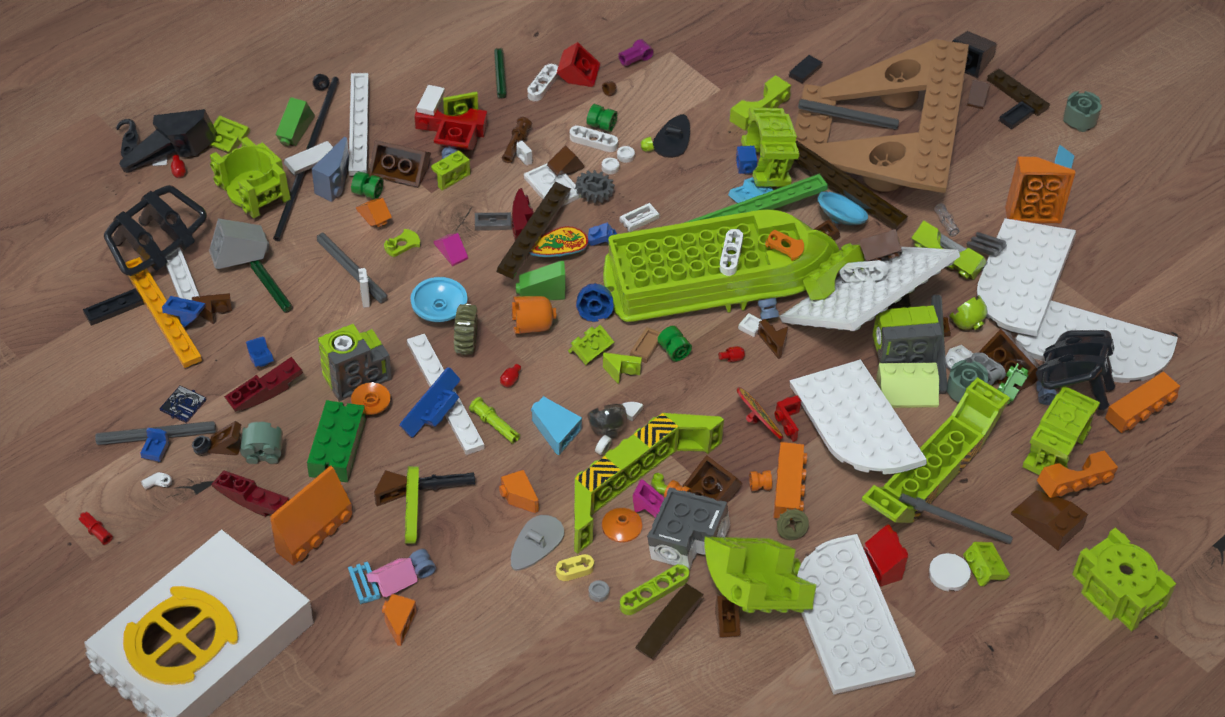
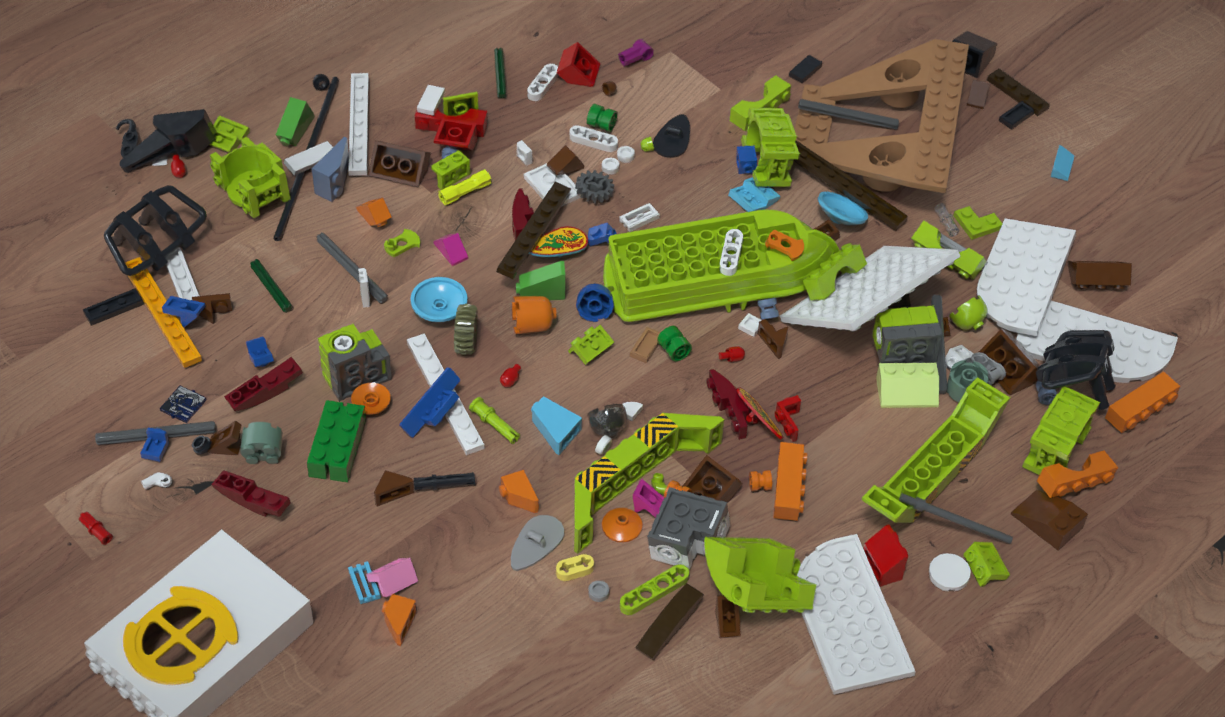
(237, 243): light grey slope -> none
(310, 516): orange slope -> none
(366, 184): green wheel -> none
(411, 505): lime beam -> none
(421, 562): sand blue wheel -> none
(453, 192): none -> neon yellow axle
(492, 221): flat silver tile -> none
(520, 128): reddish brown pin -> none
(616, 364): lime slope -> none
(727, 399): none -> dark red slope
(774, 199): bright green plate -> none
(800, 526): olive gear -> none
(857, 419): white plate -> none
(869, 266): white beam -> none
(881, 246): reddish brown slope -> none
(975, 226): none -> lime plate
(987, 241): flat silver tile -> none
(1015, 377): bright green hinge -> none
(1039, 191): orange slope -> none
(1082, 110): sand green brick -> none
(1100, 273): none -> reddish brown slope
(1136, 594): lime piece -> none

